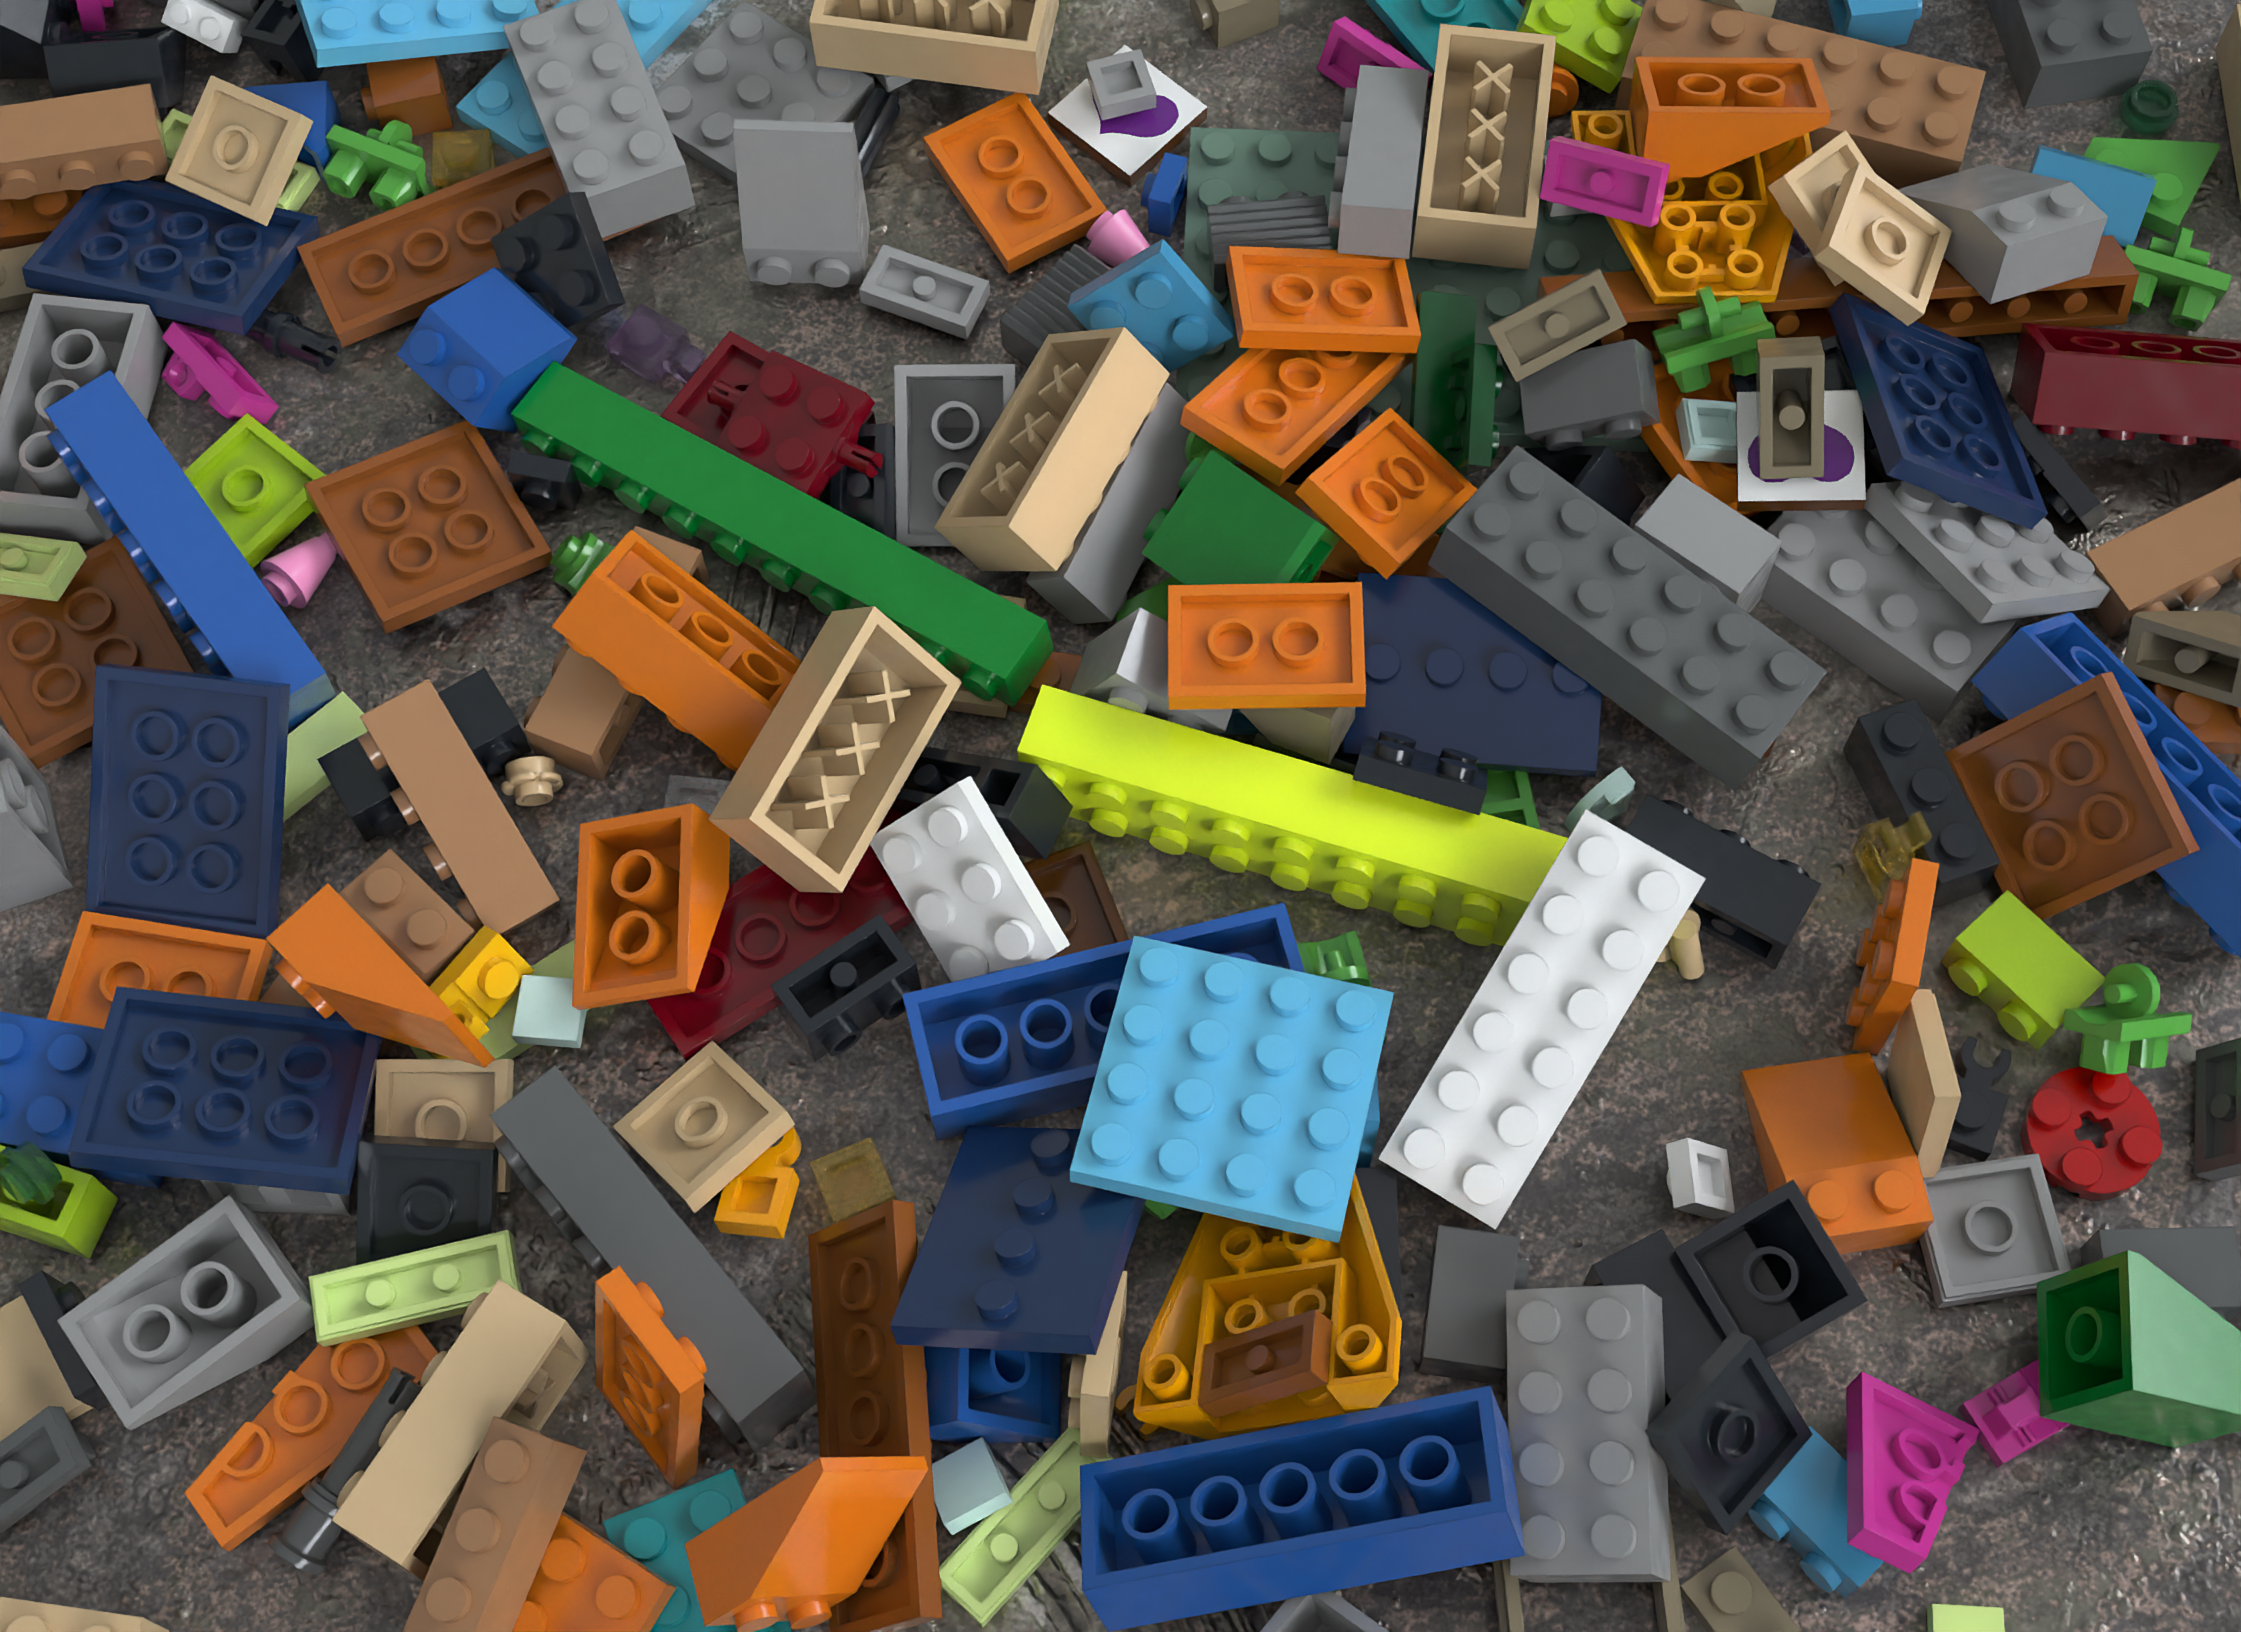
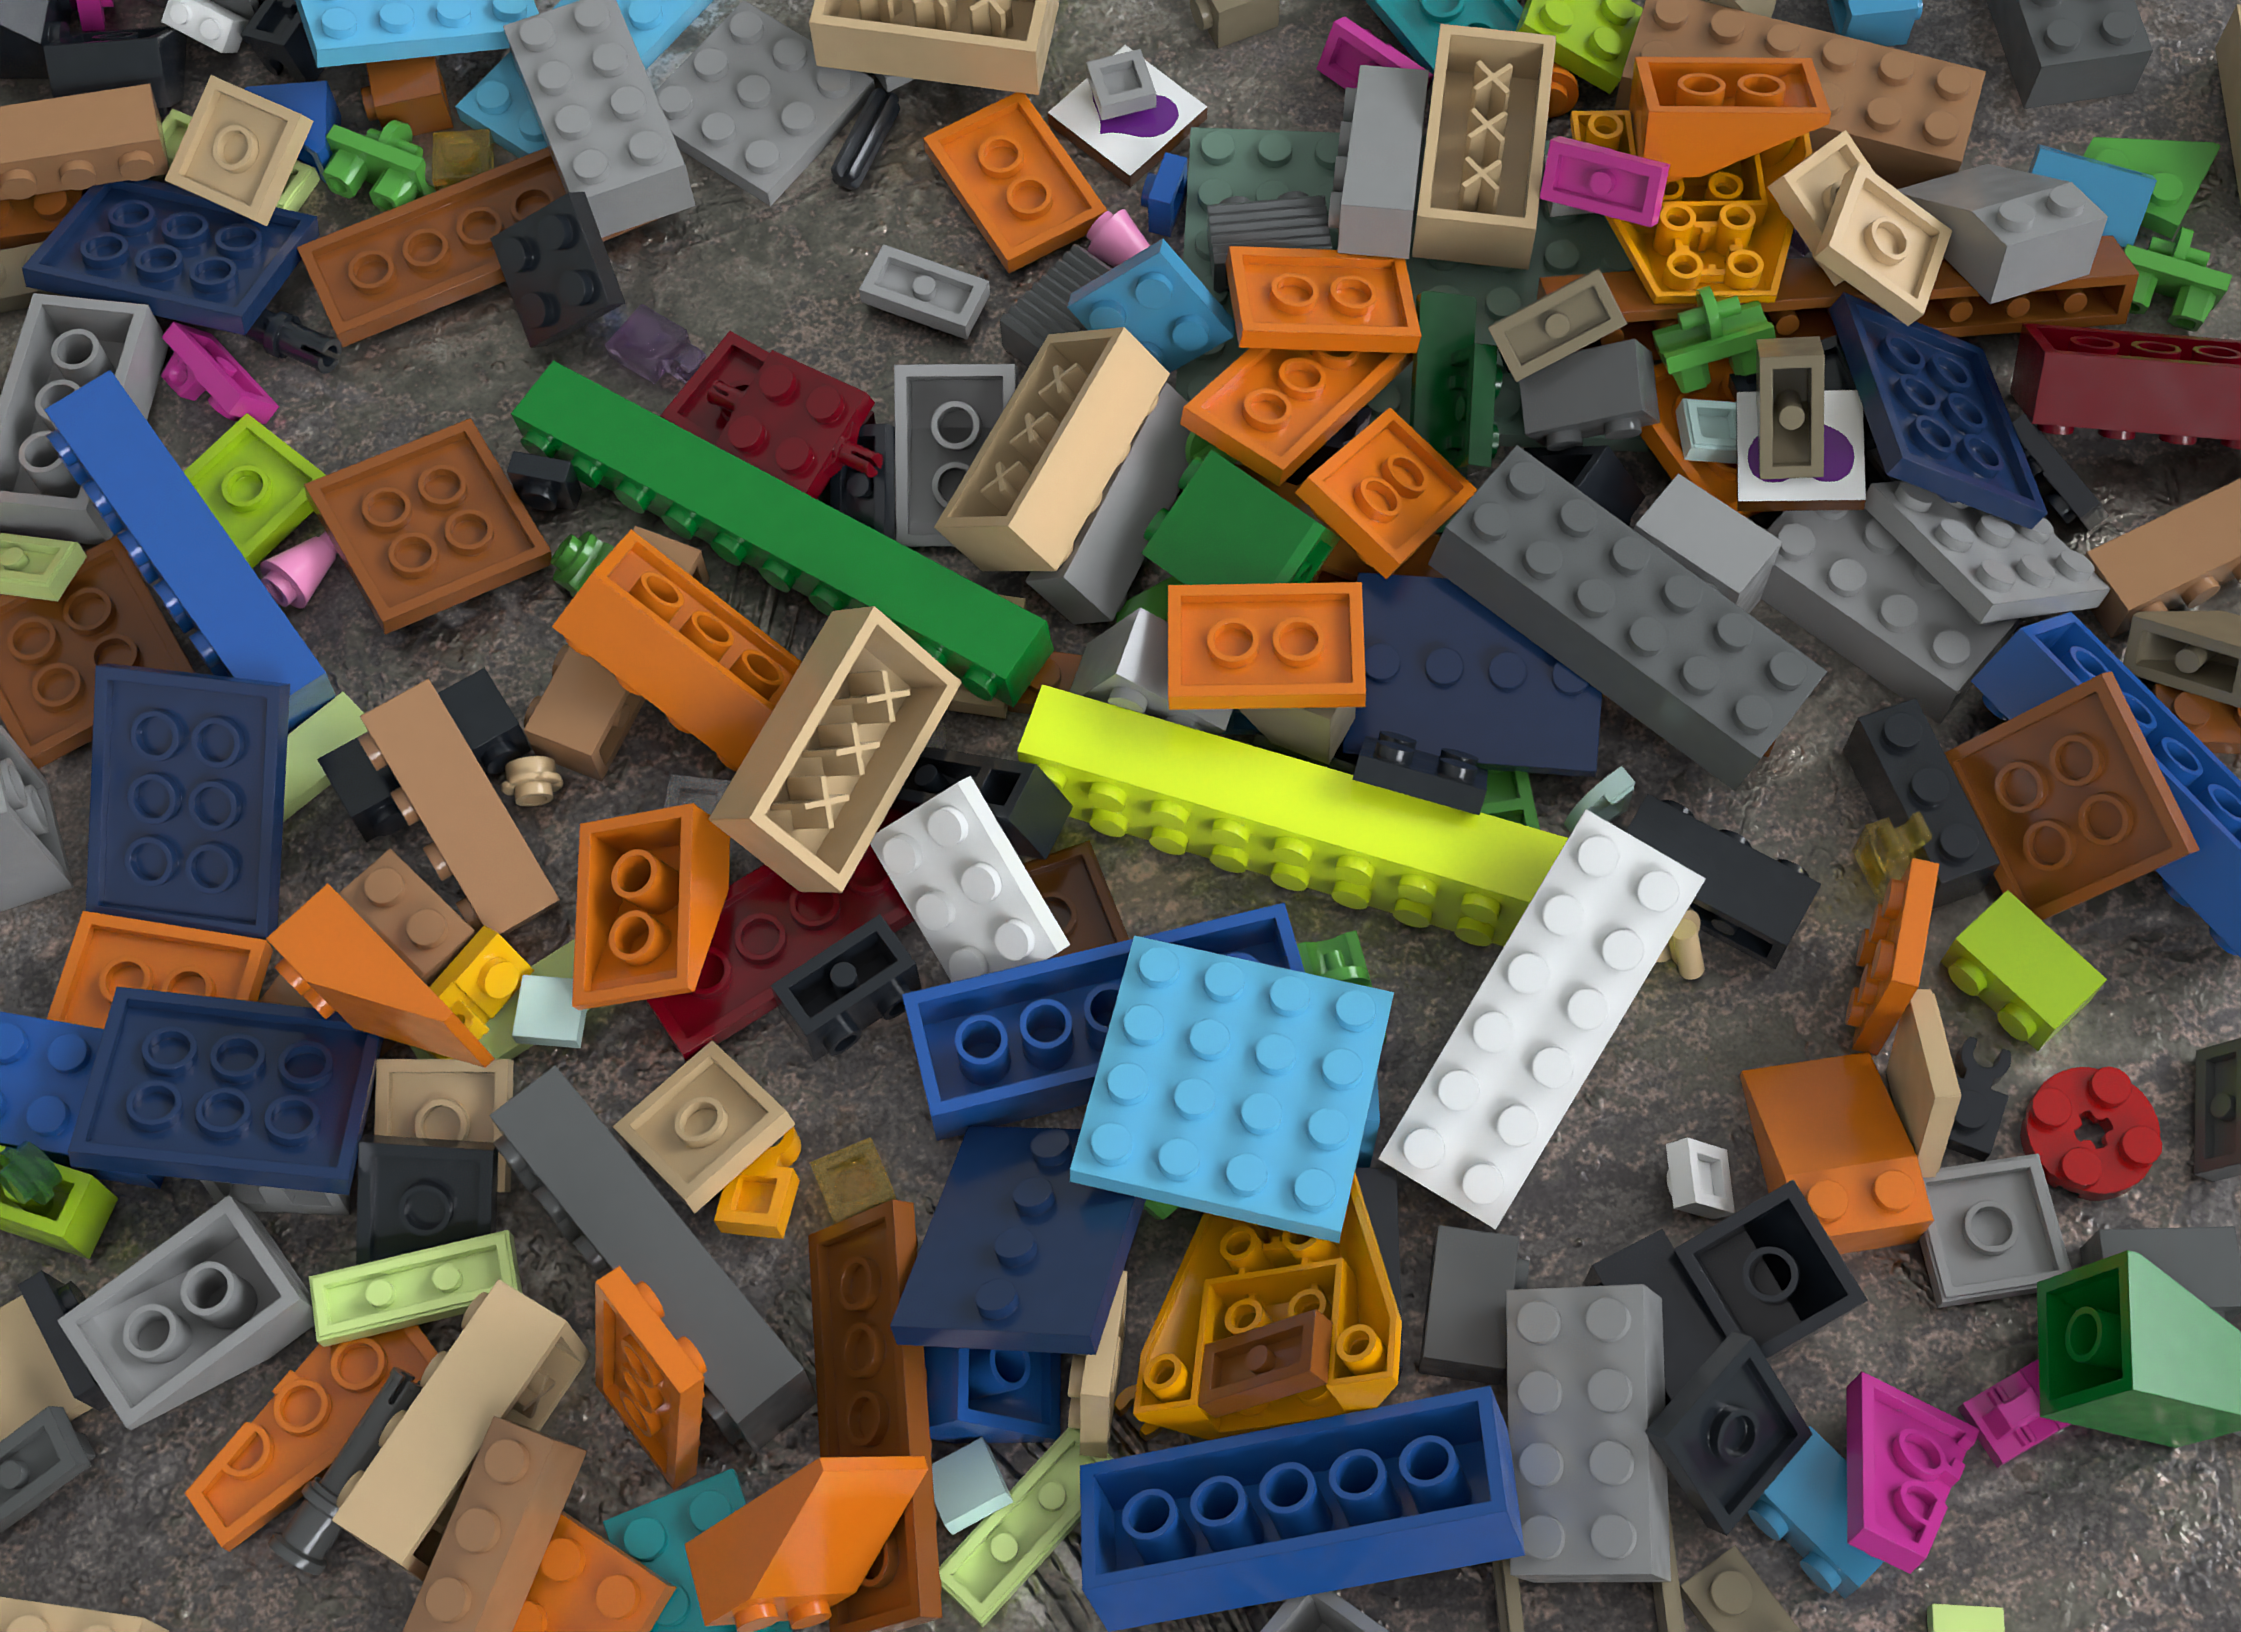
(485, 348): blue slope -> none
(801, 202): light grey slope -> none
(2126, 1026): bright green hips -> none
(2149, 107): clear green plate -> none

